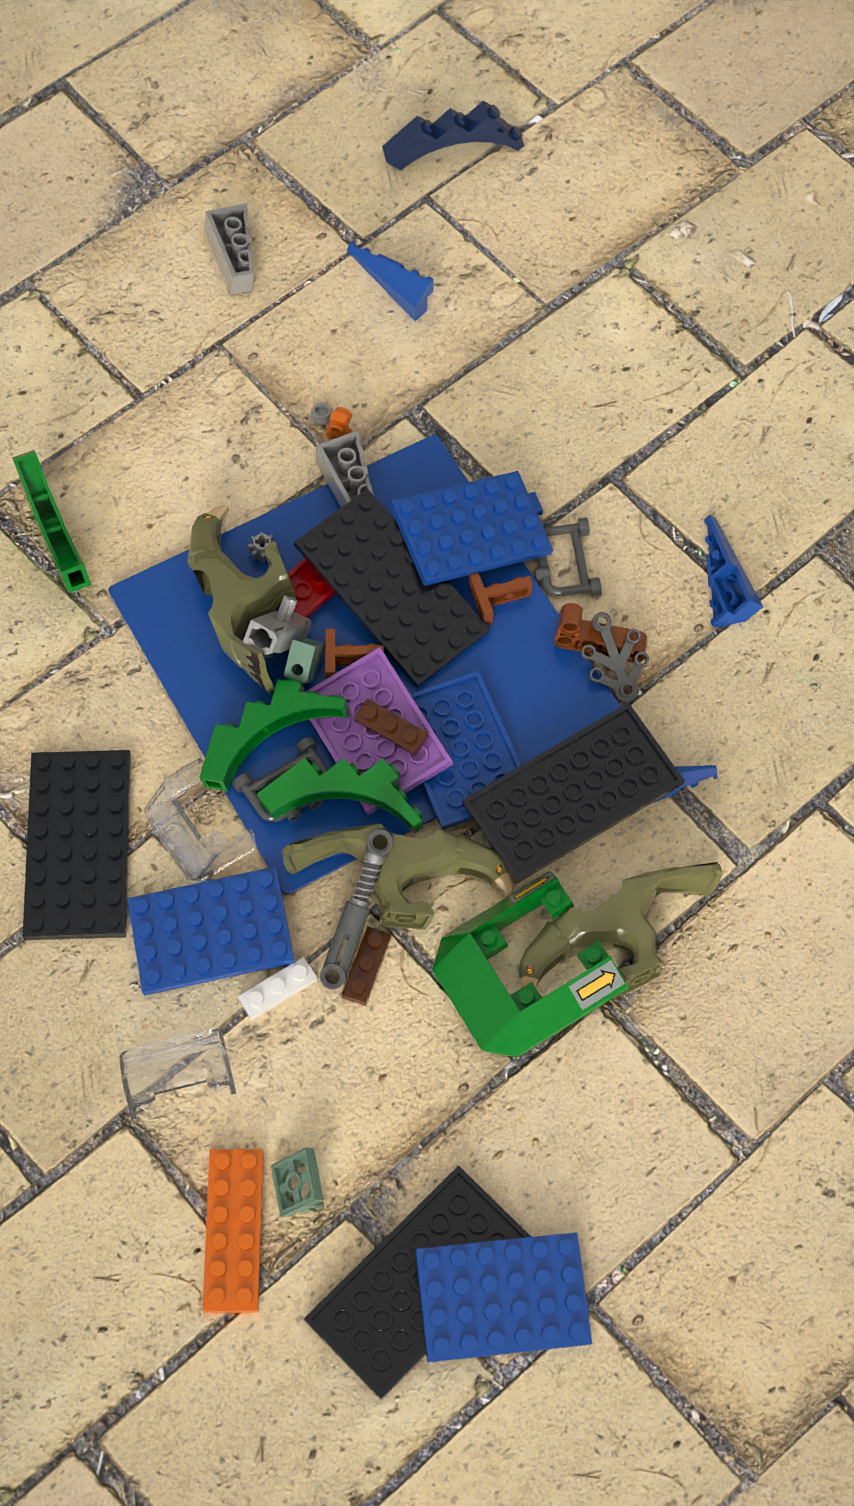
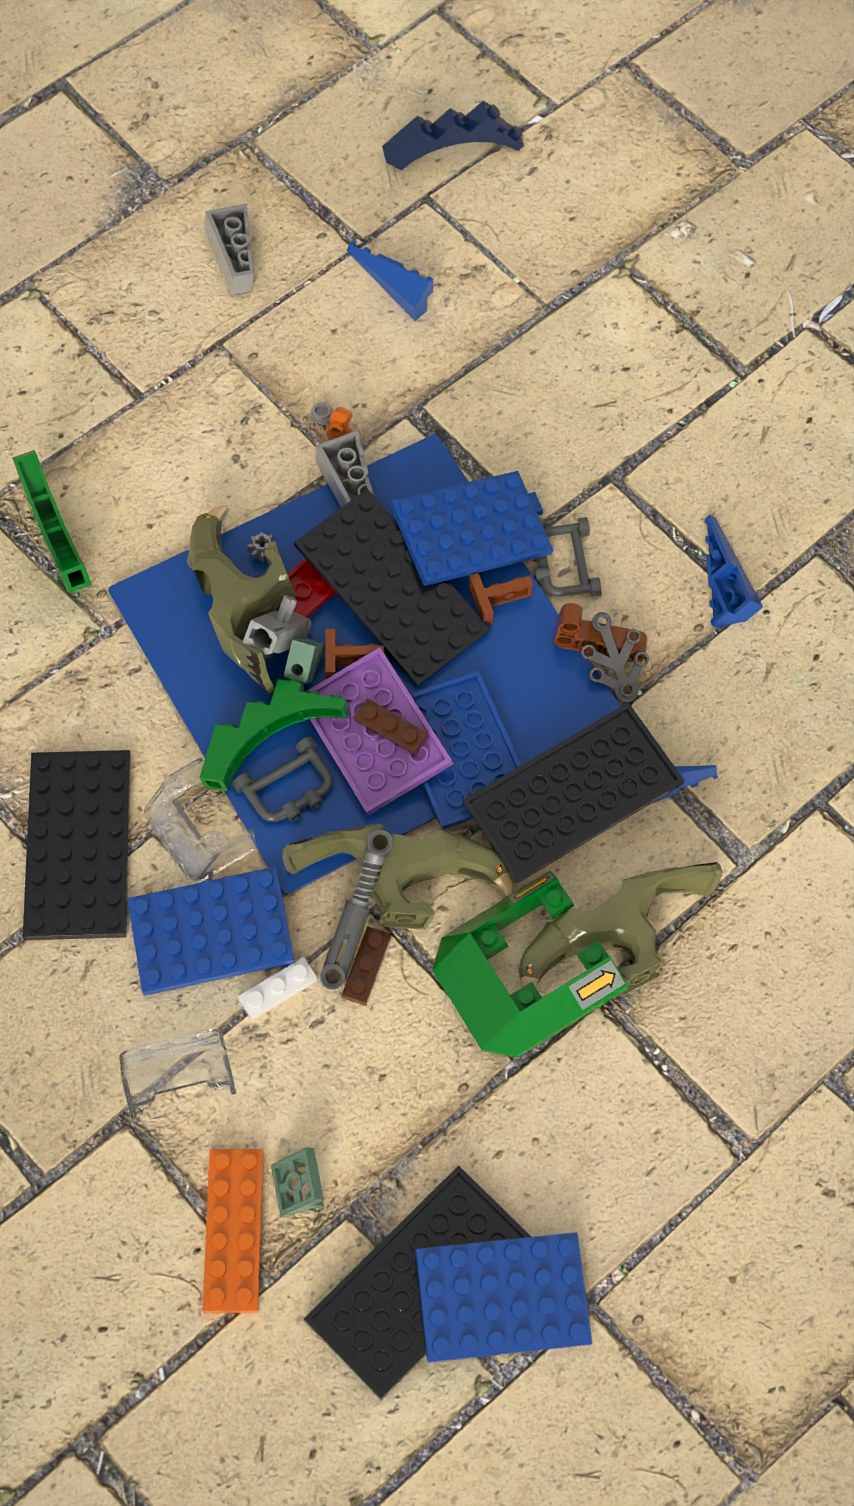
(342, 781): green arch -> none

